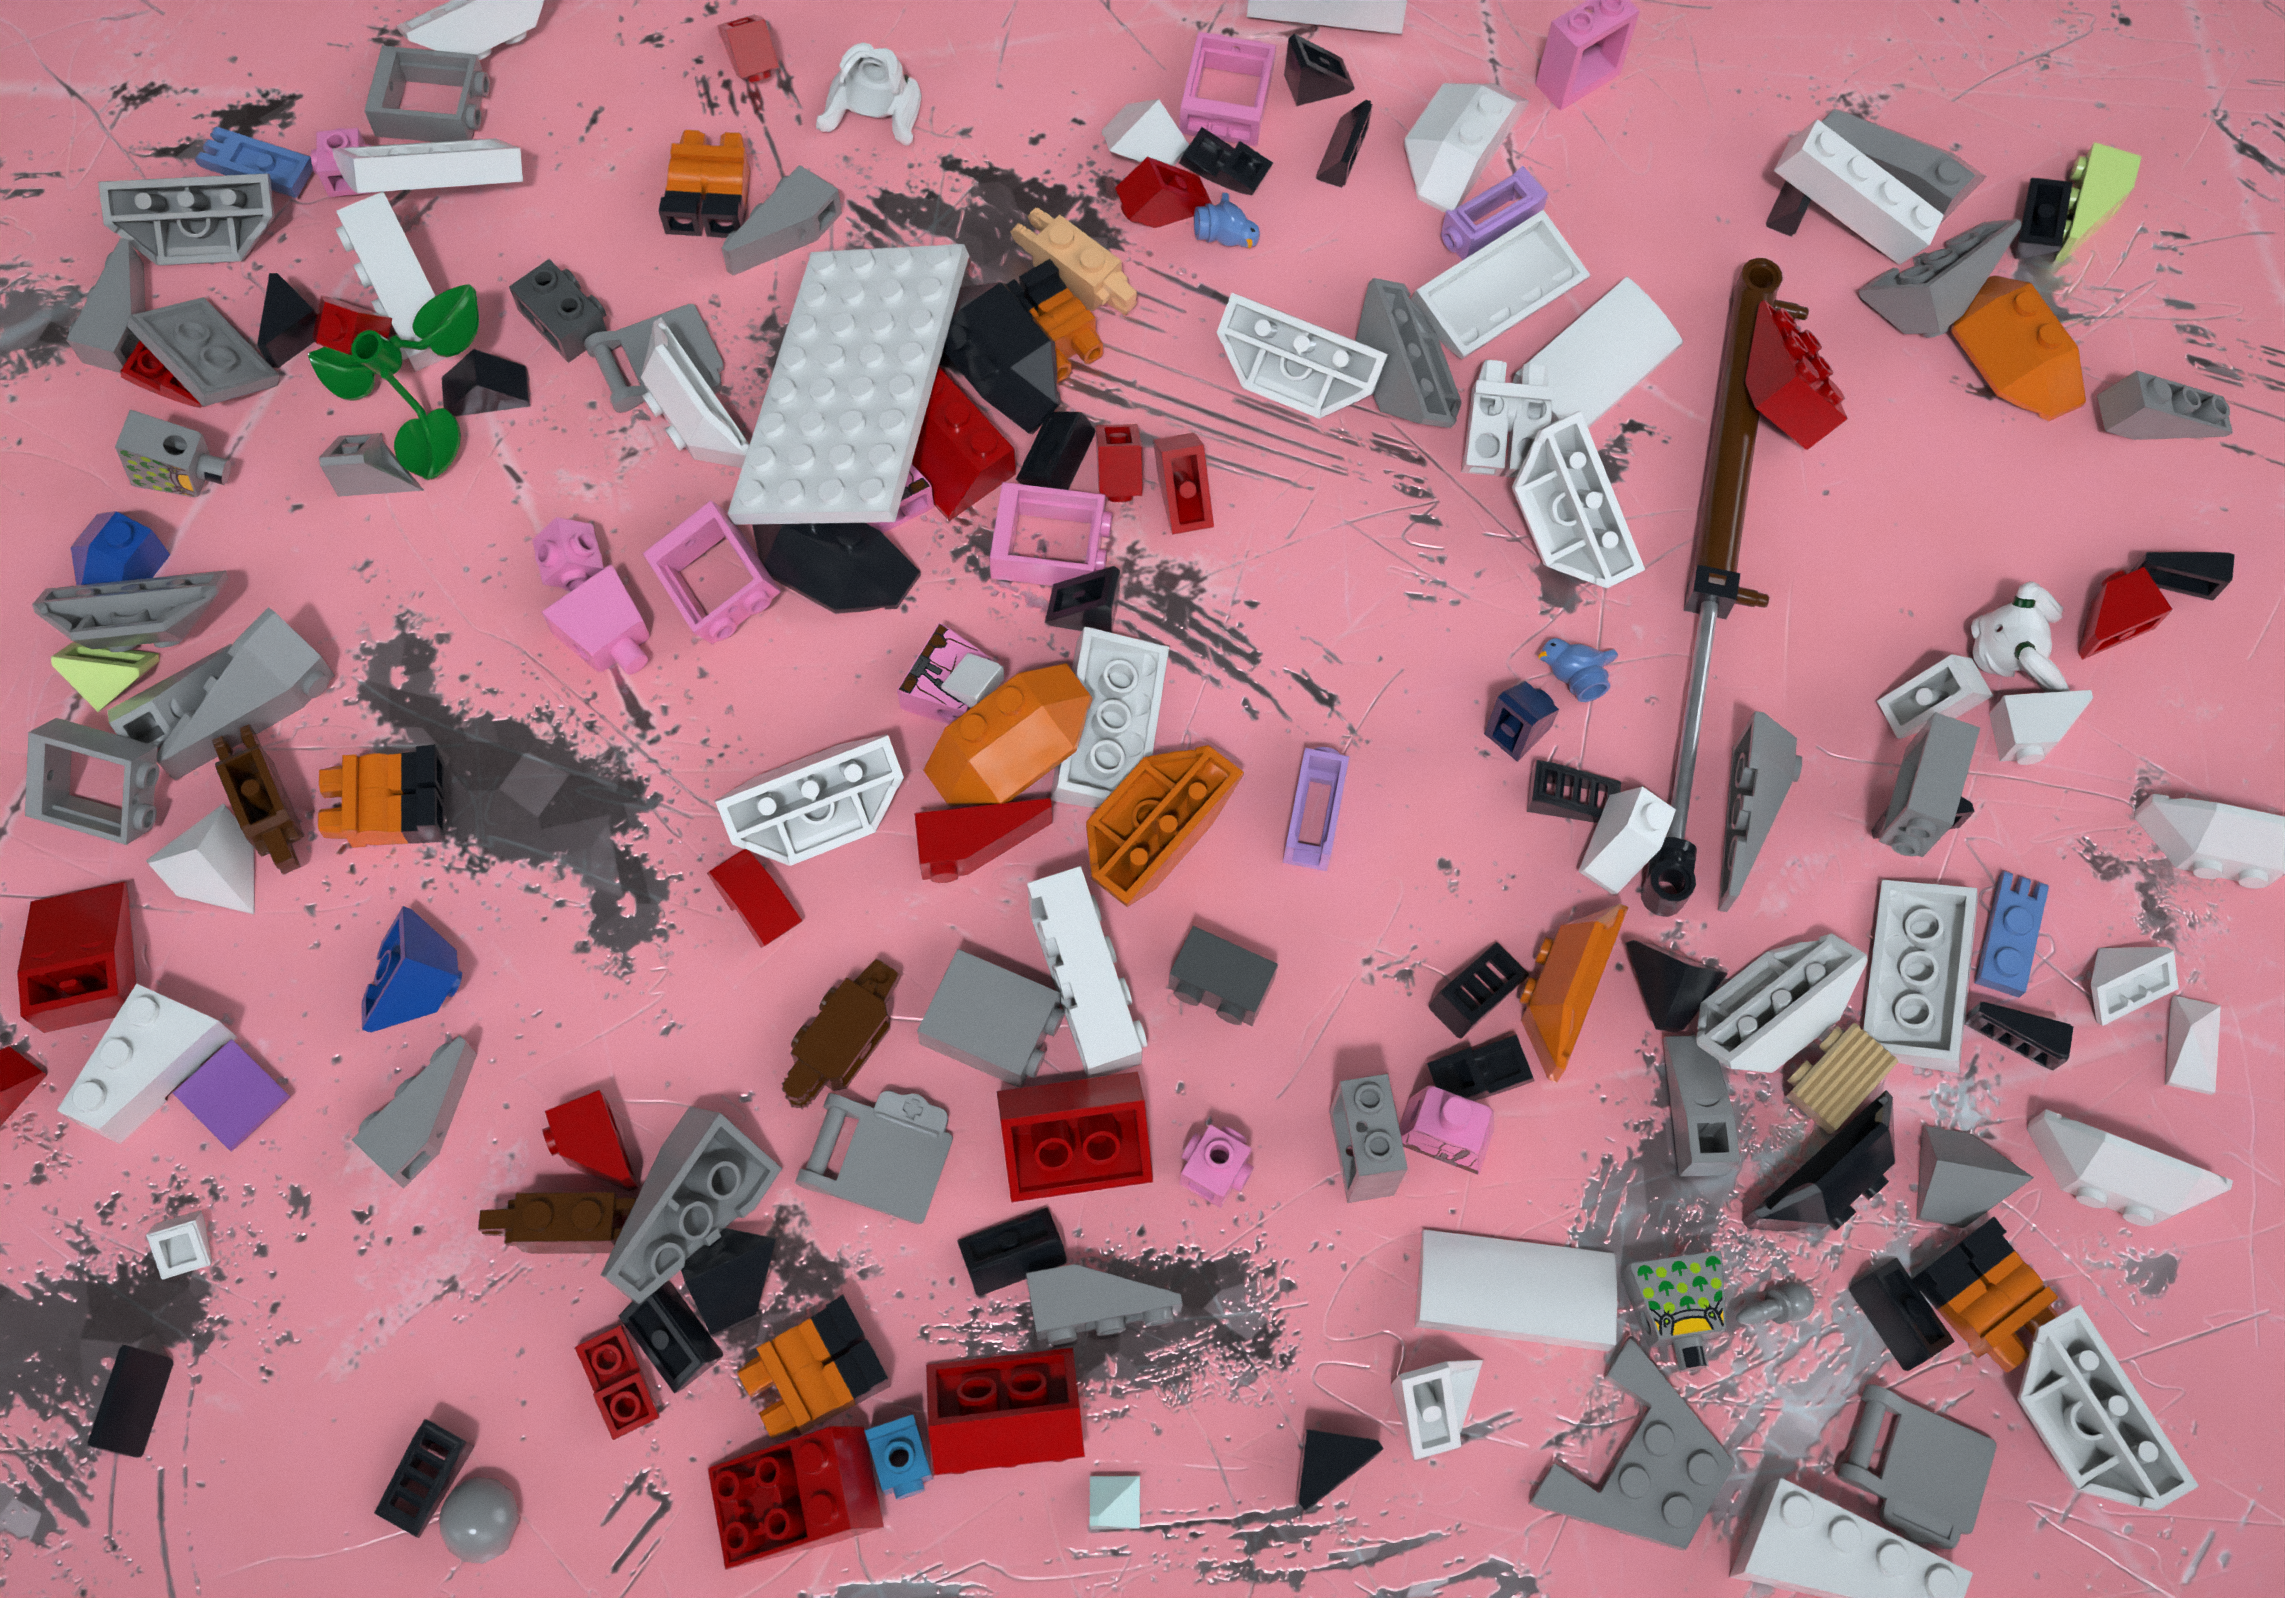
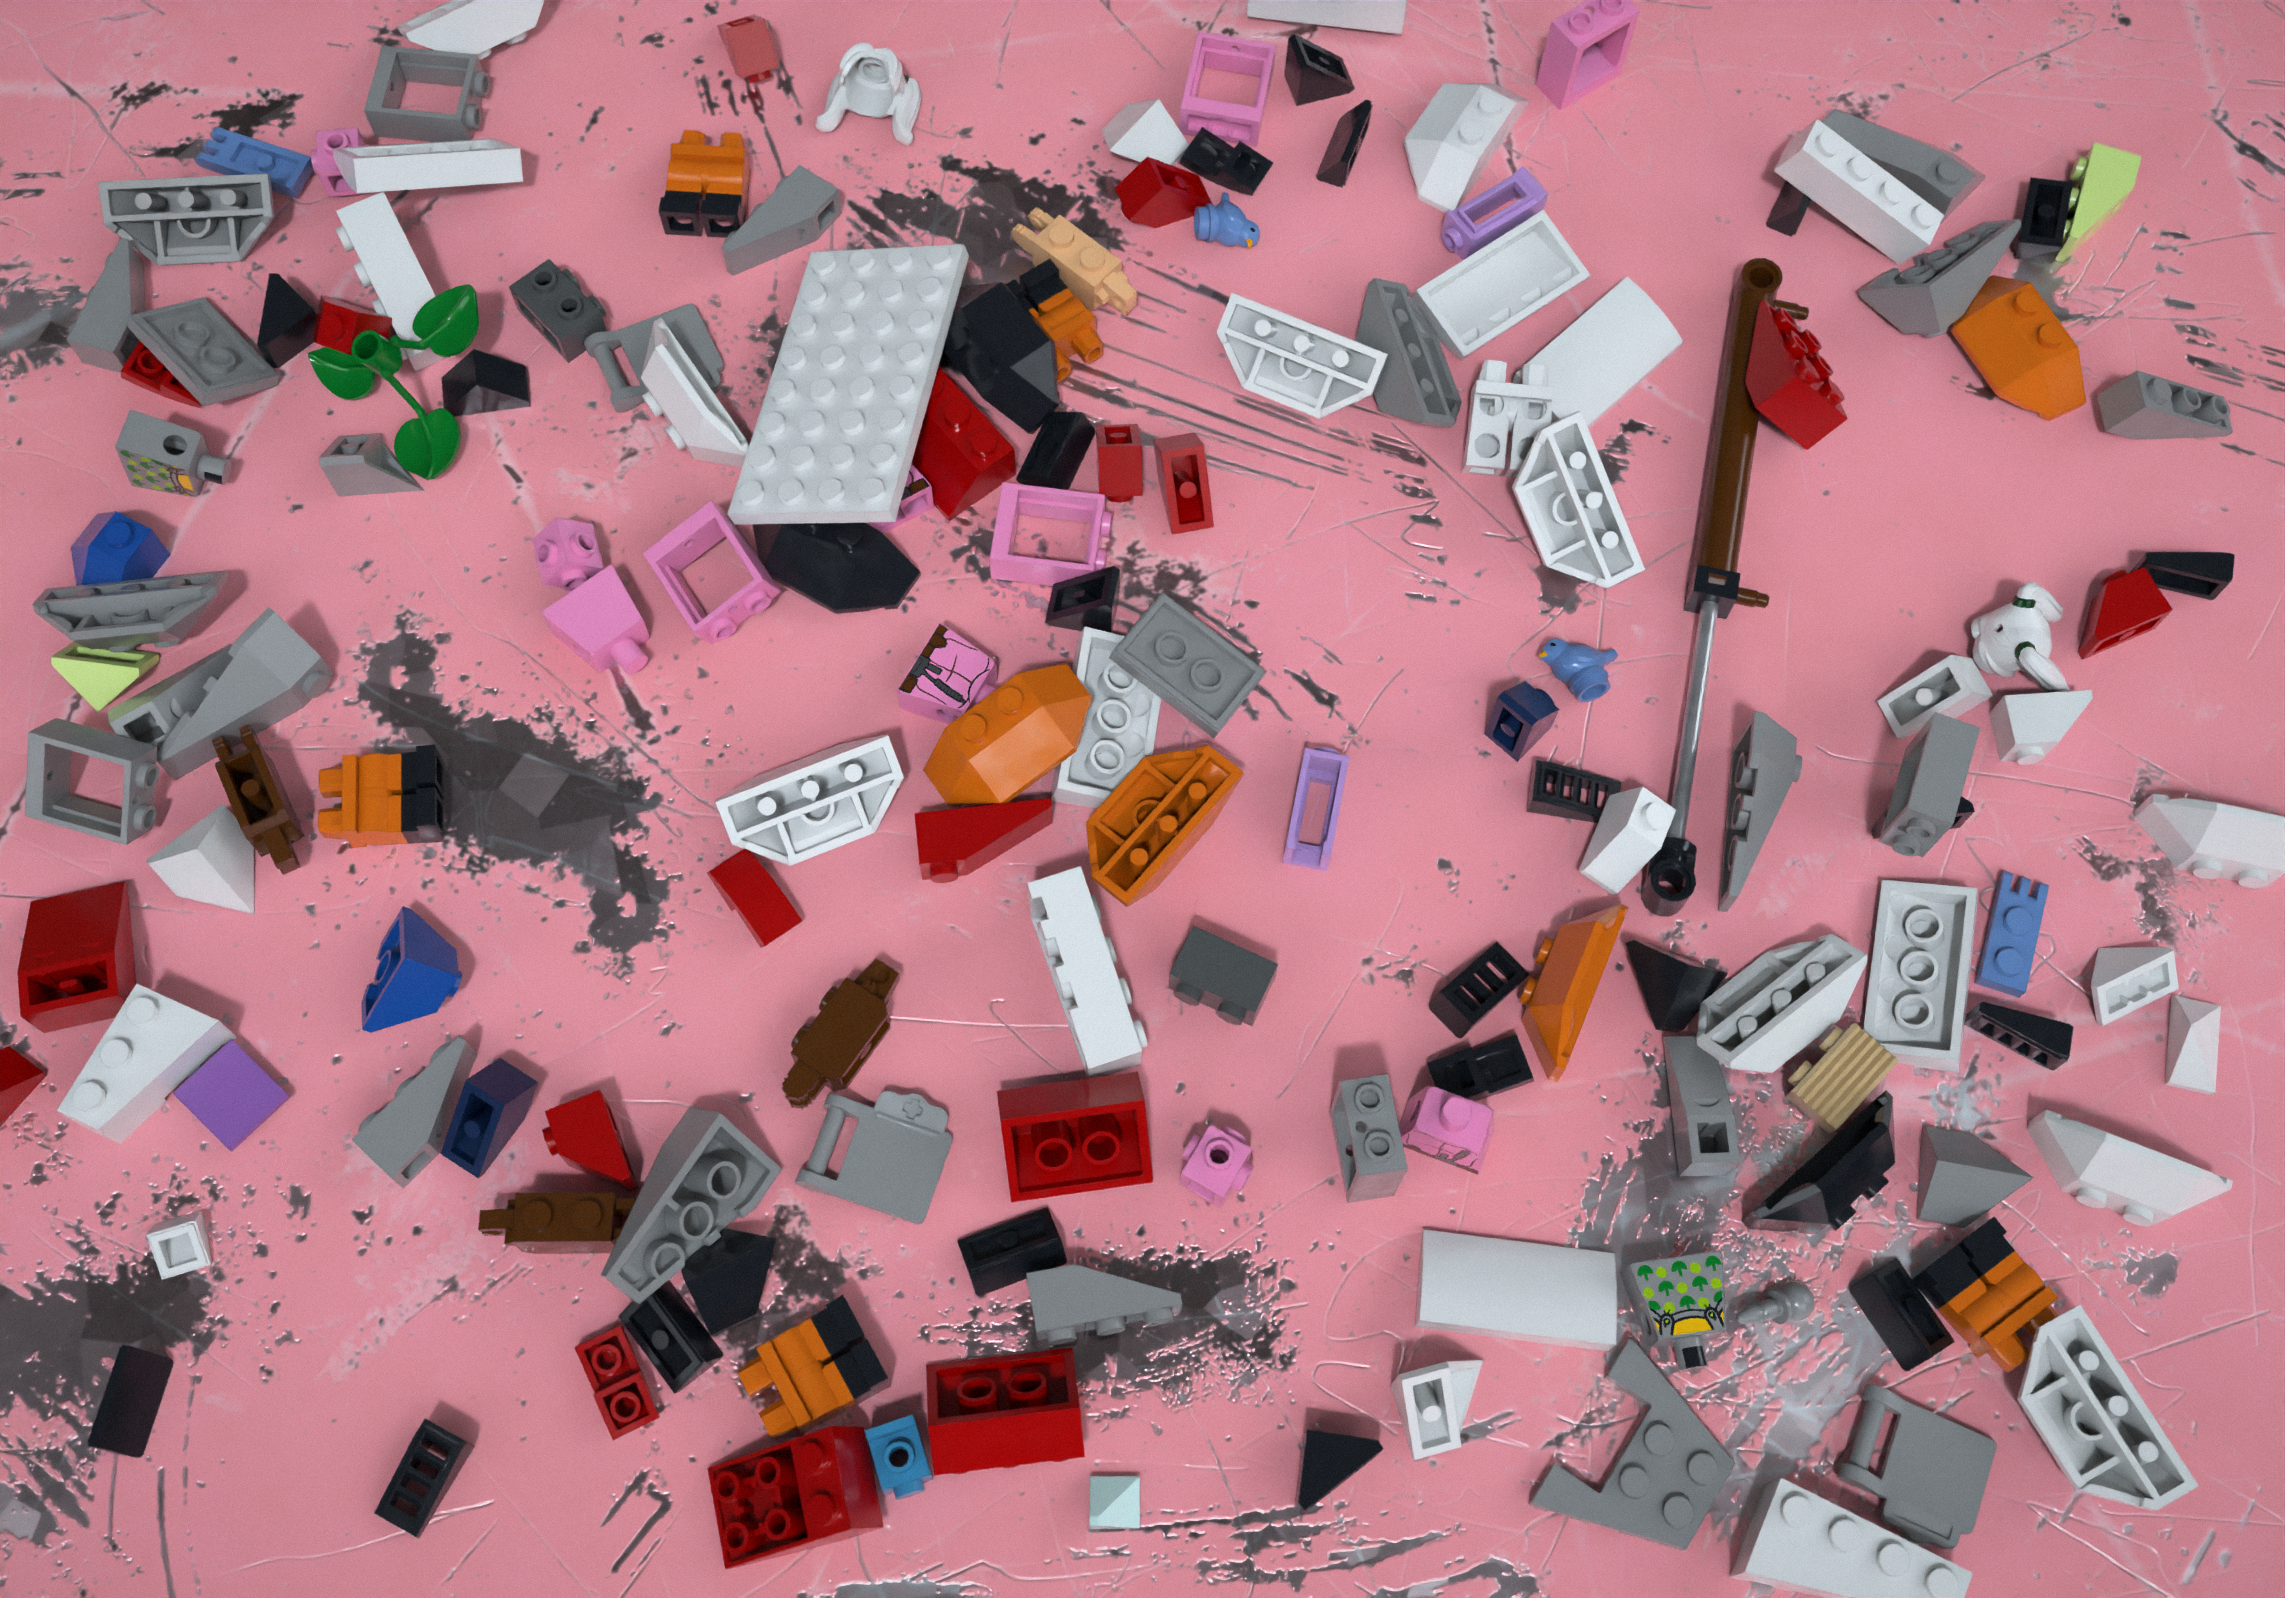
(478, 1520): light grey hair -> none
(487, 1115): none -> dark blue slope
(973, 679): white slope -> none
(991, 1019): light grey brick -> none
(1187, 664): none -> light grey tile

